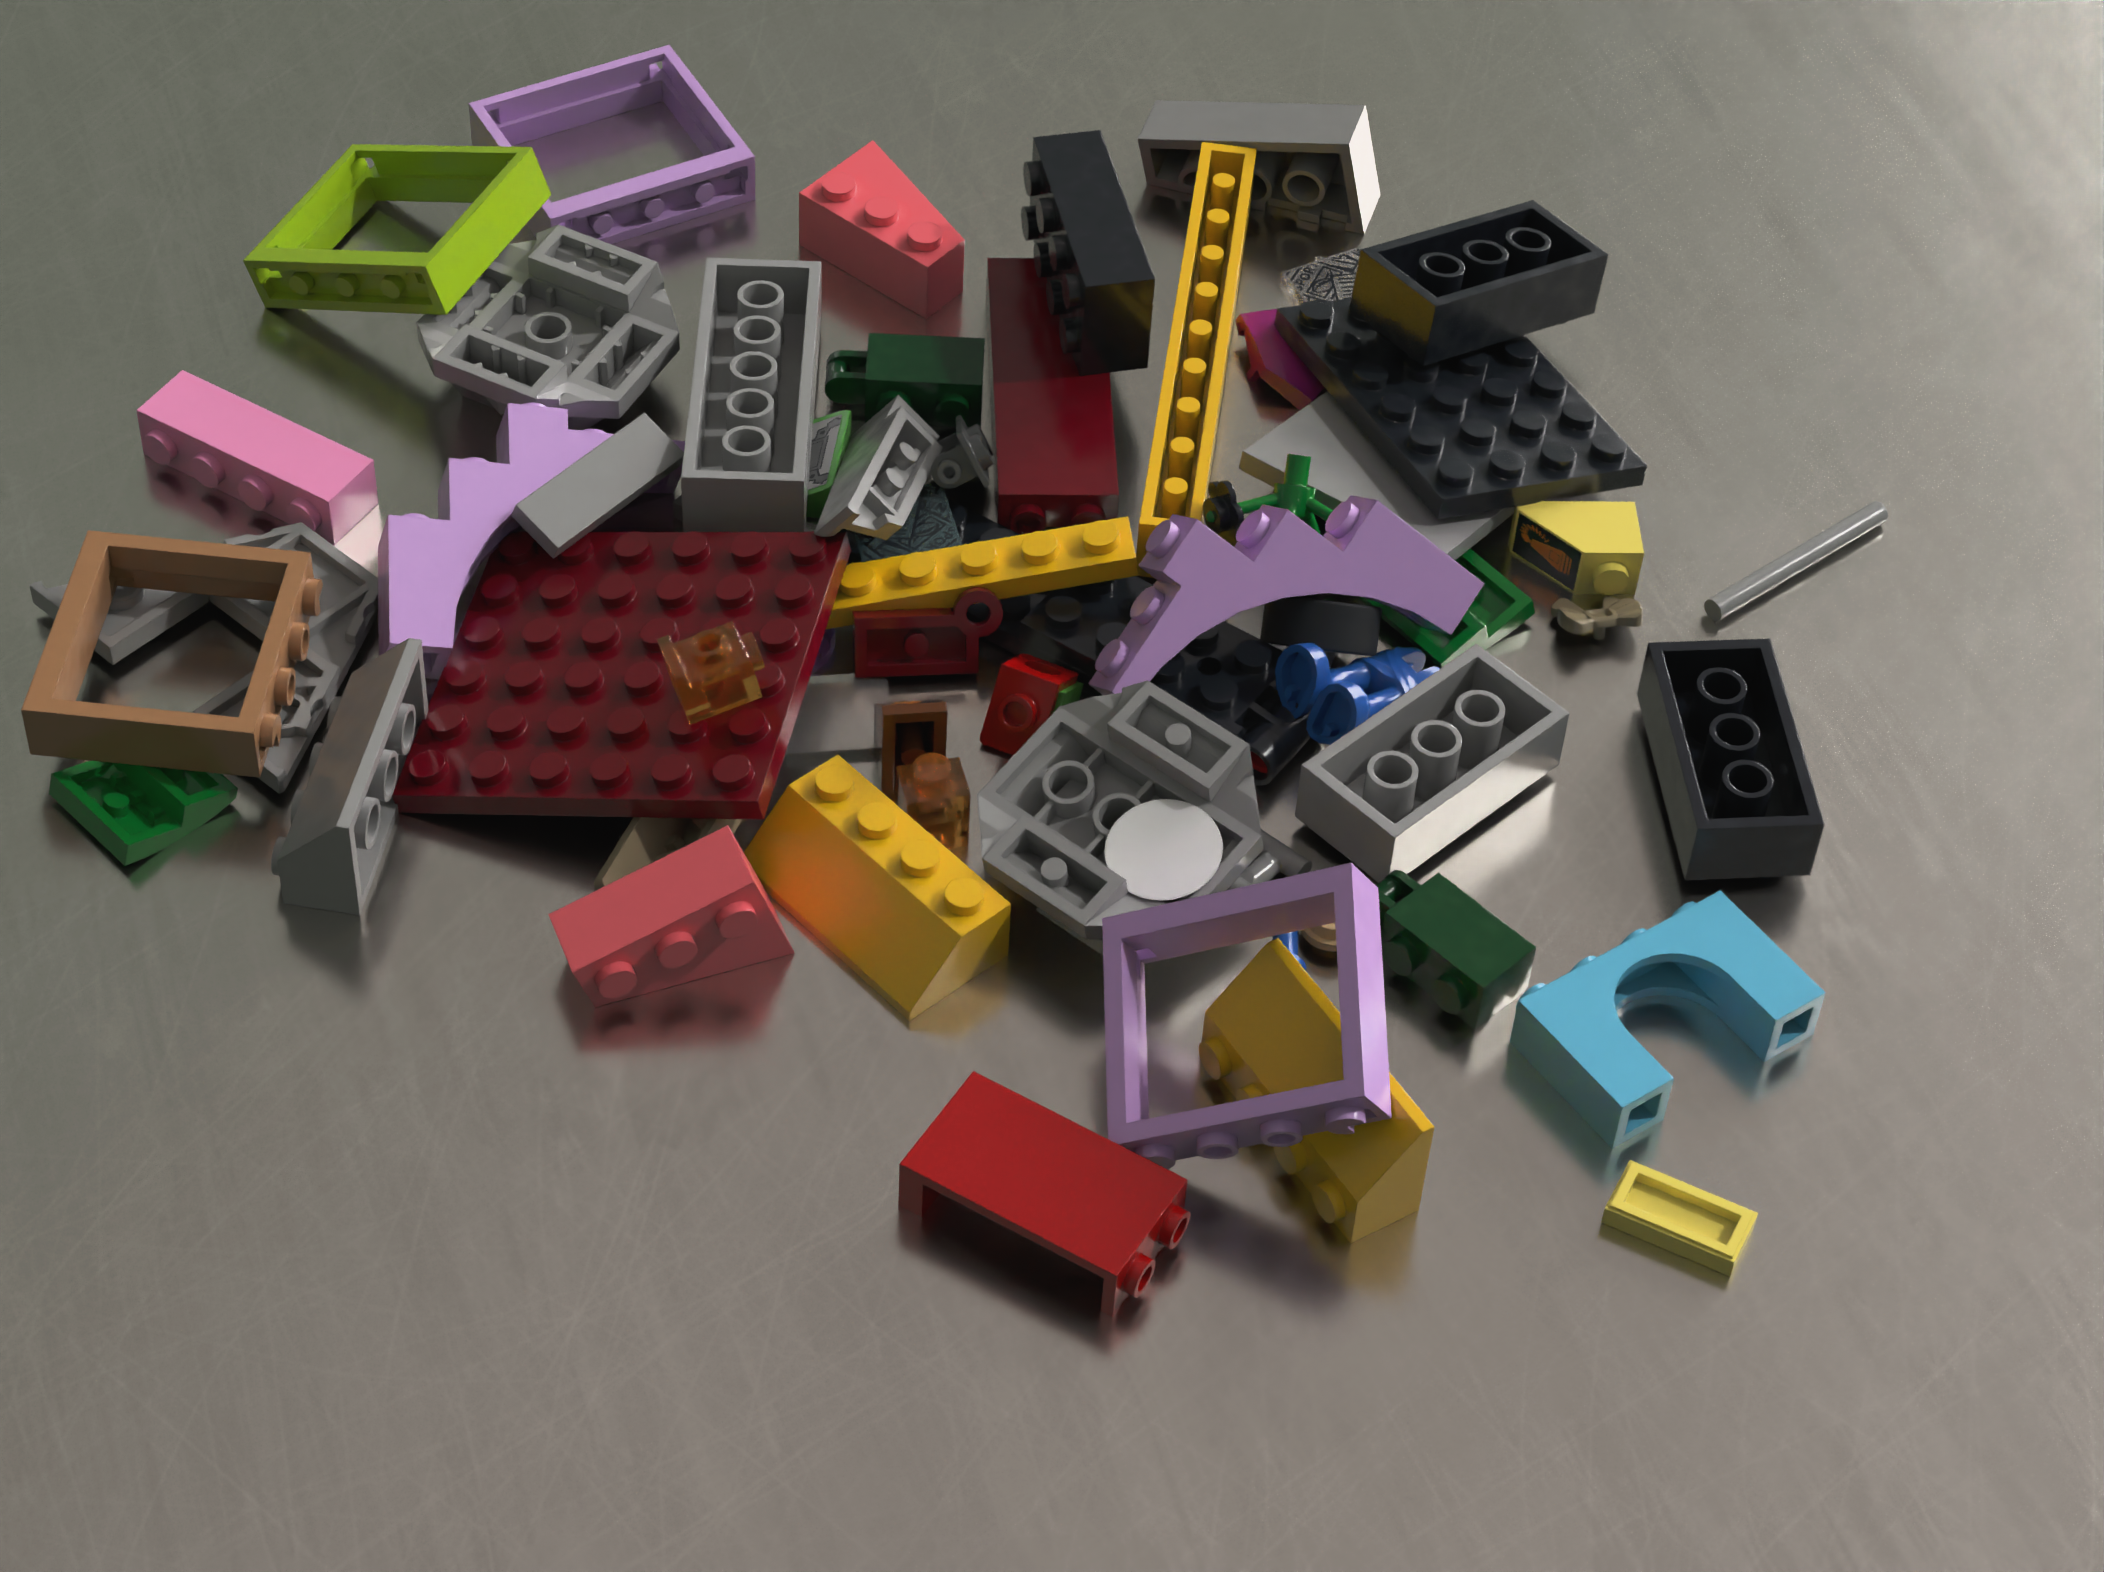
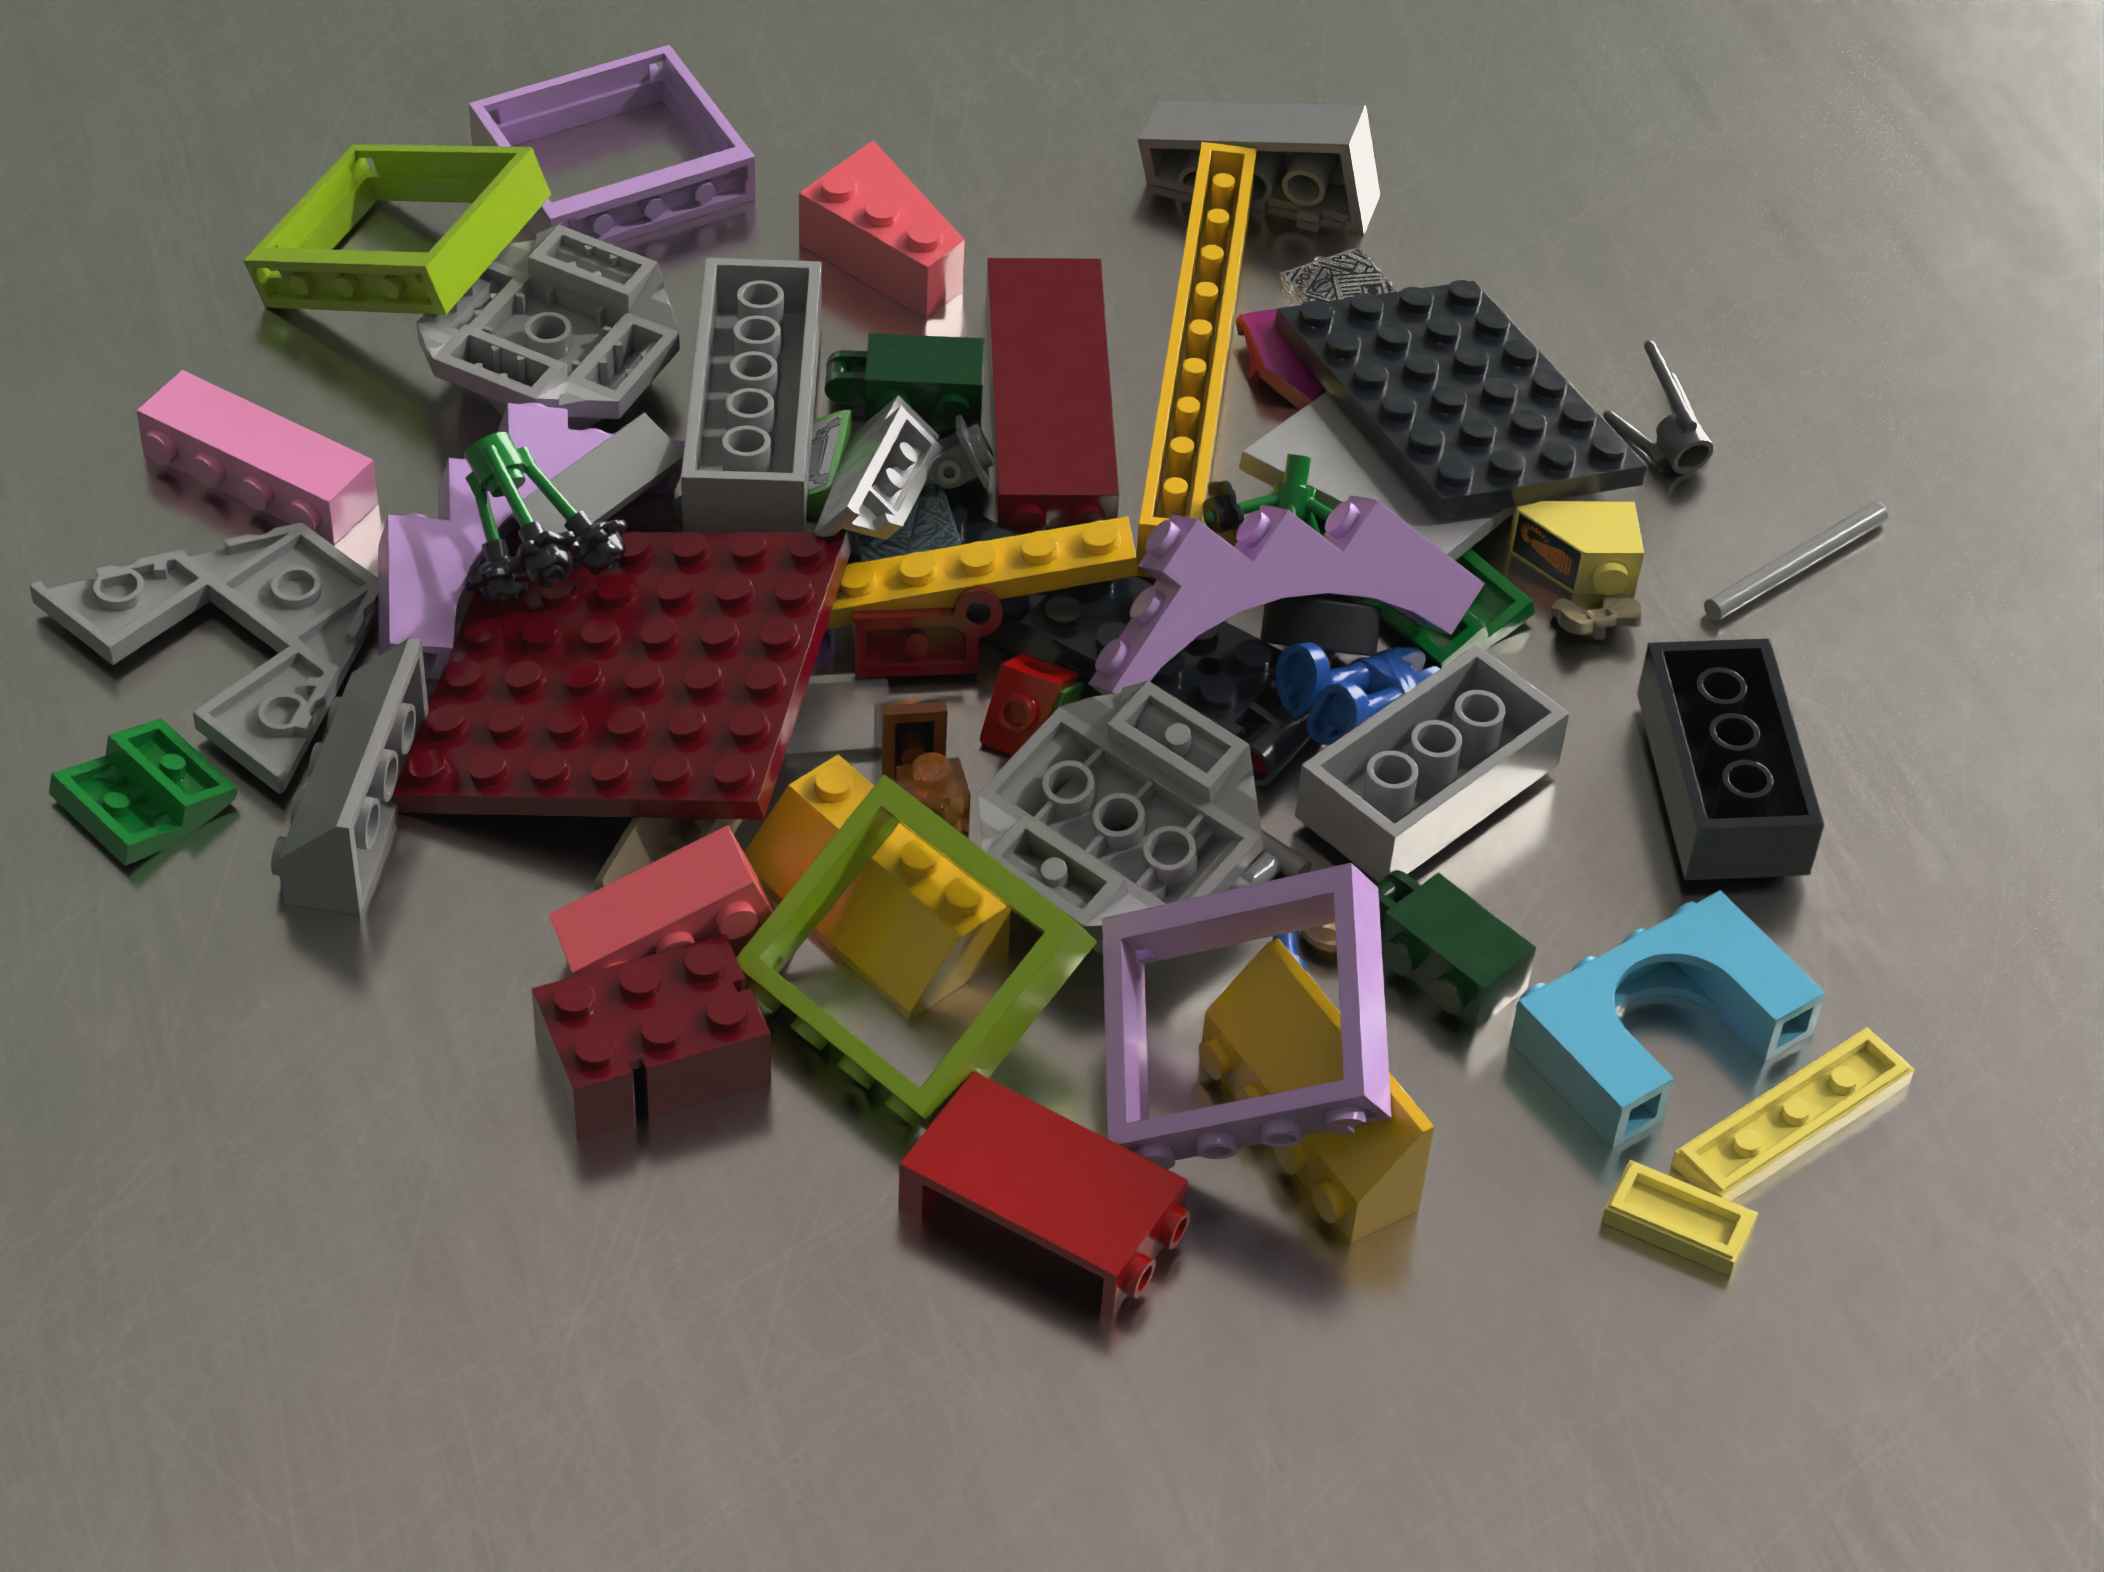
(167, 738): medium nougat window -> none
(542, 555): none -> black plant
(669, 1012): none -> dark red piece
(713, 670): clear orange brick -> none
(1001, 1020): none -> lime window
(1088, 253): black brick -> none
(1164, 849): white sticker -> none
(1477, 282): black brick -> none
(1679, 435): none -> dark grey plant
(1793, 1116): none -> light yellow tile

